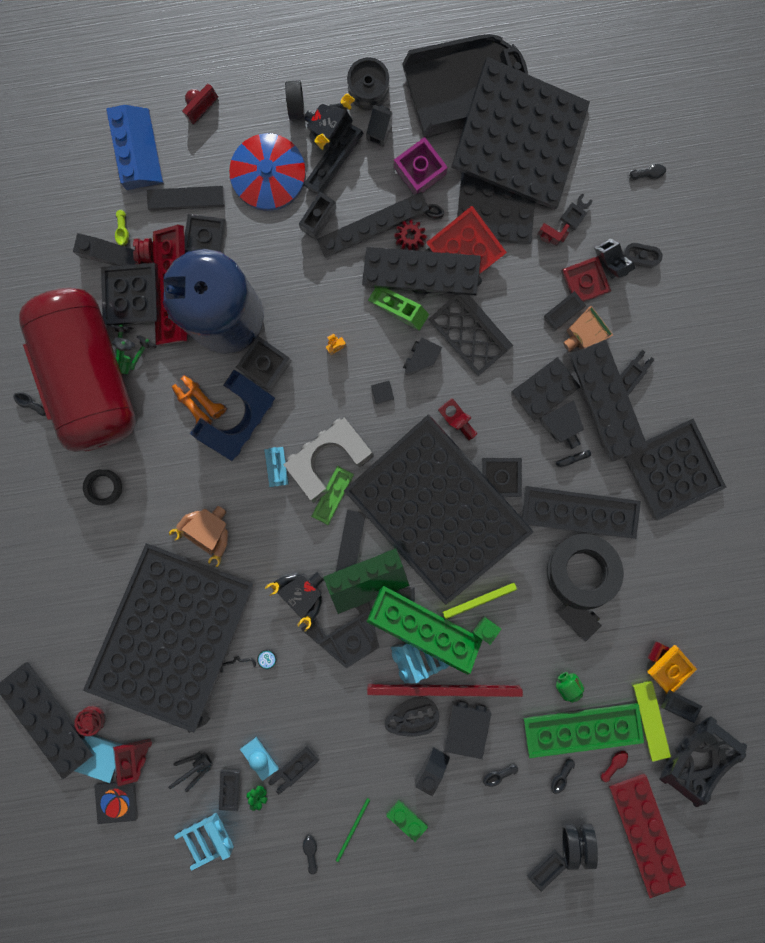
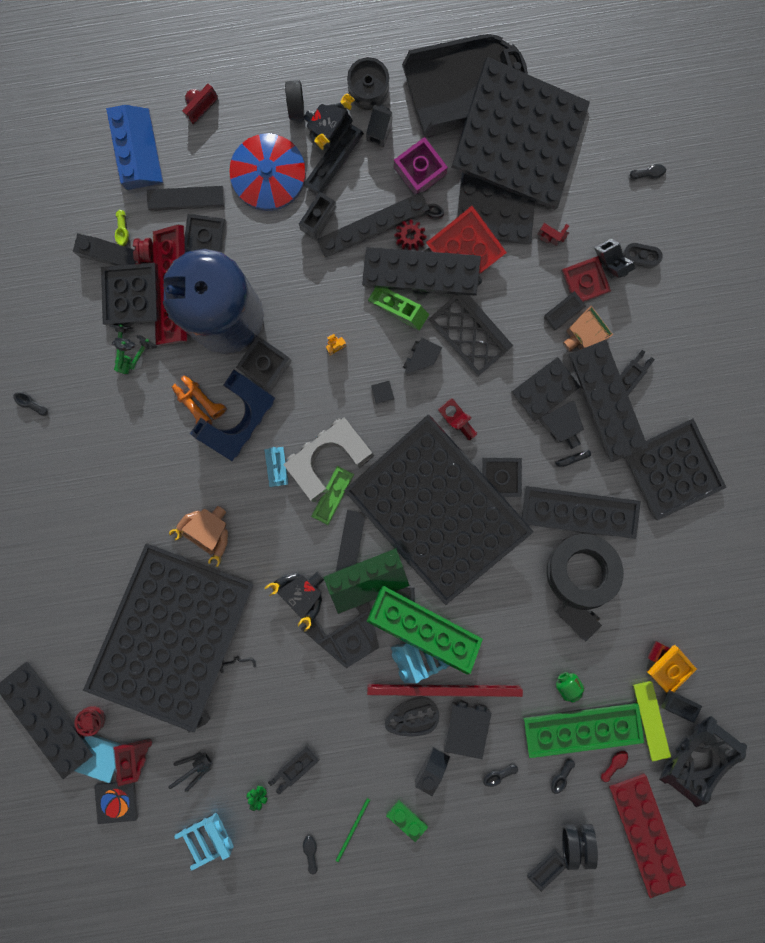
(76, 369): dark red piece -> none
(87, 487): black tyre -> none
(229, 790): black plate -> none
(259, 758): medium azure tile -> none
(267, 659): tile -> none
(479, 601): lime tile -> none
(486, 630): green brick -> none
(575, 213): black plate -> none

